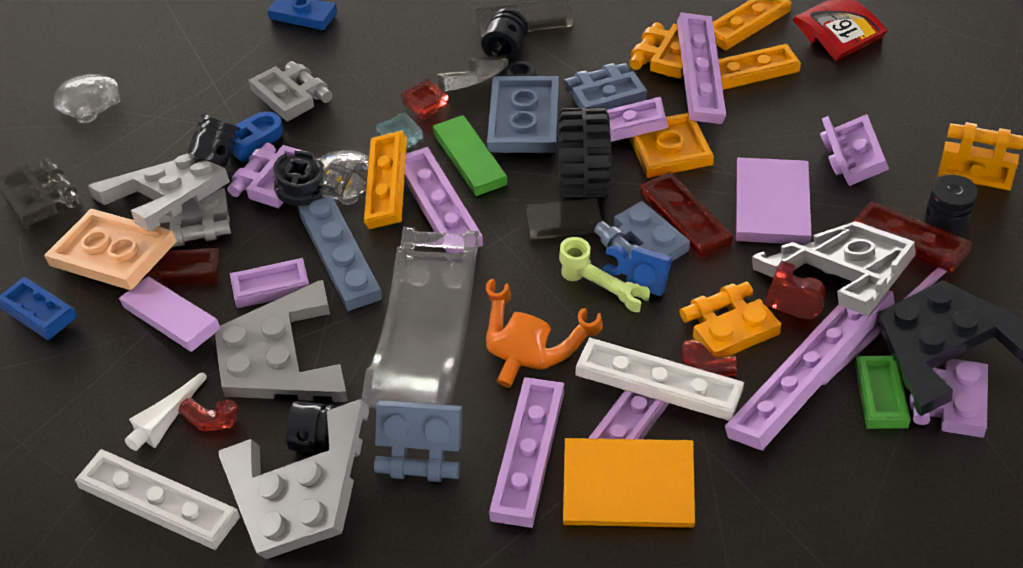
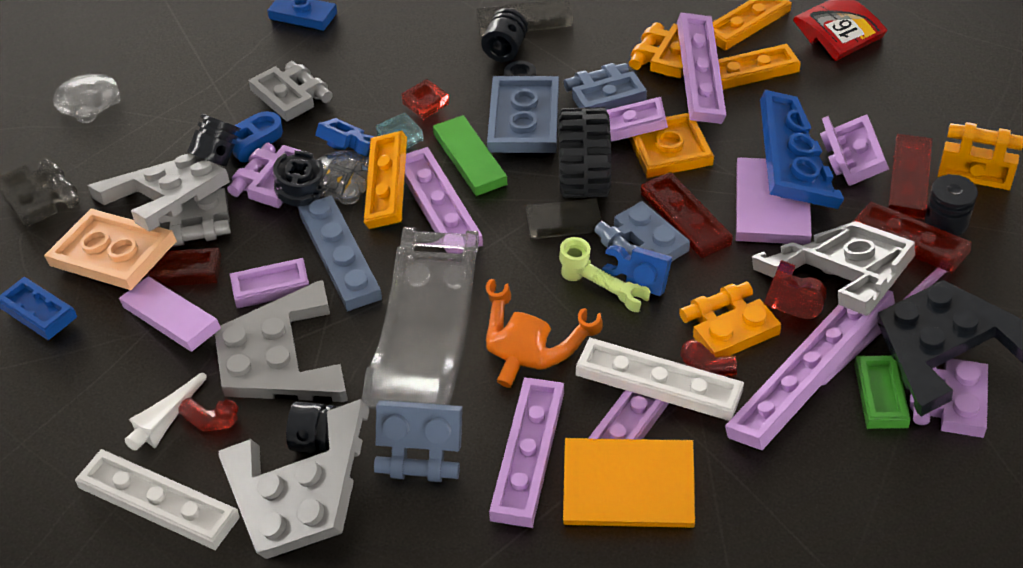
(344, 135): none -> blue plate
(479, 70): clear smoke slope -> none
(793, 155): none -> blue wing
(910, 175): none -> clear red tile

